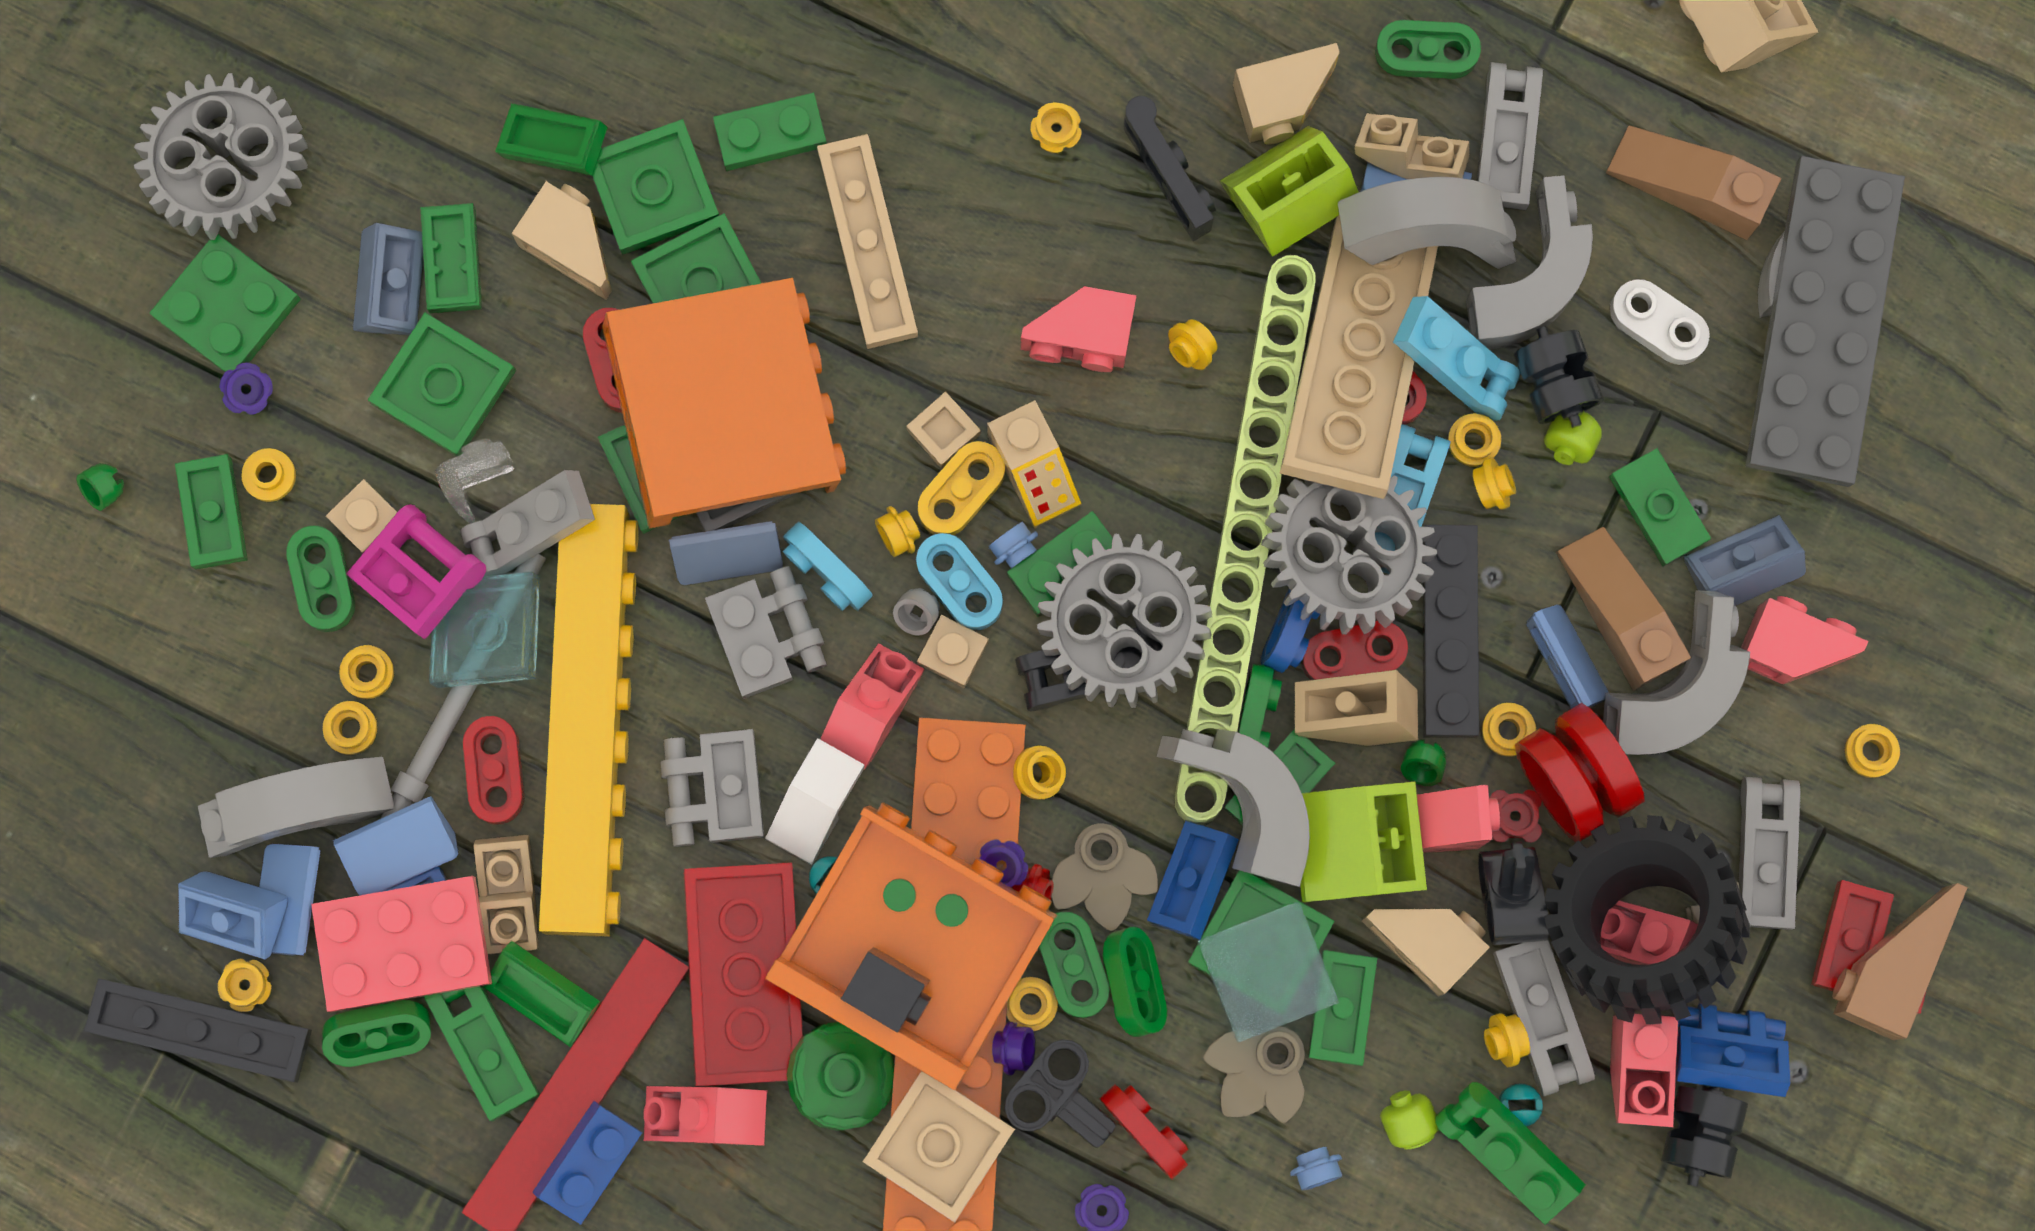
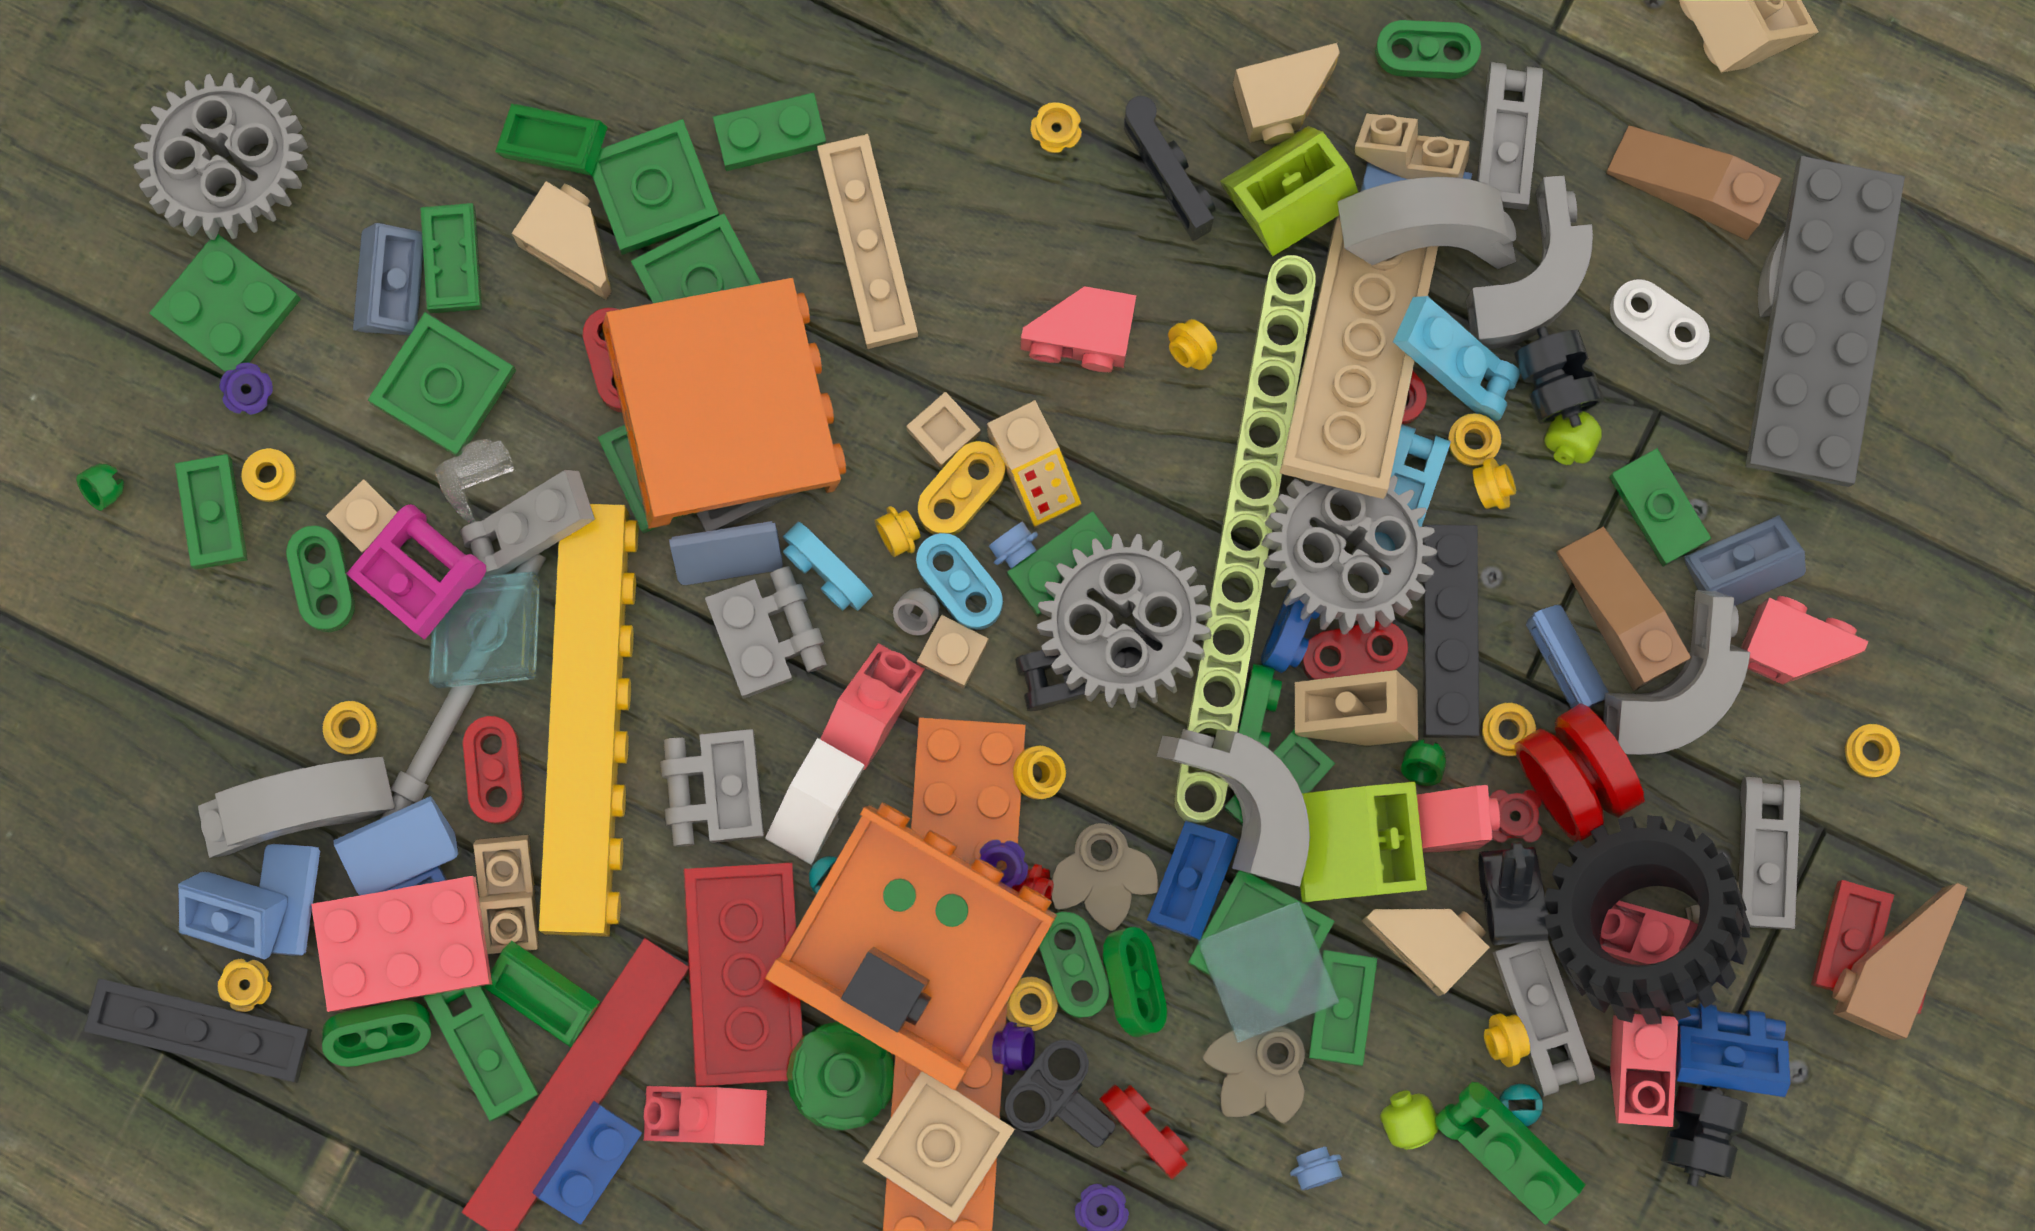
(355, 660): yellow plate -> none

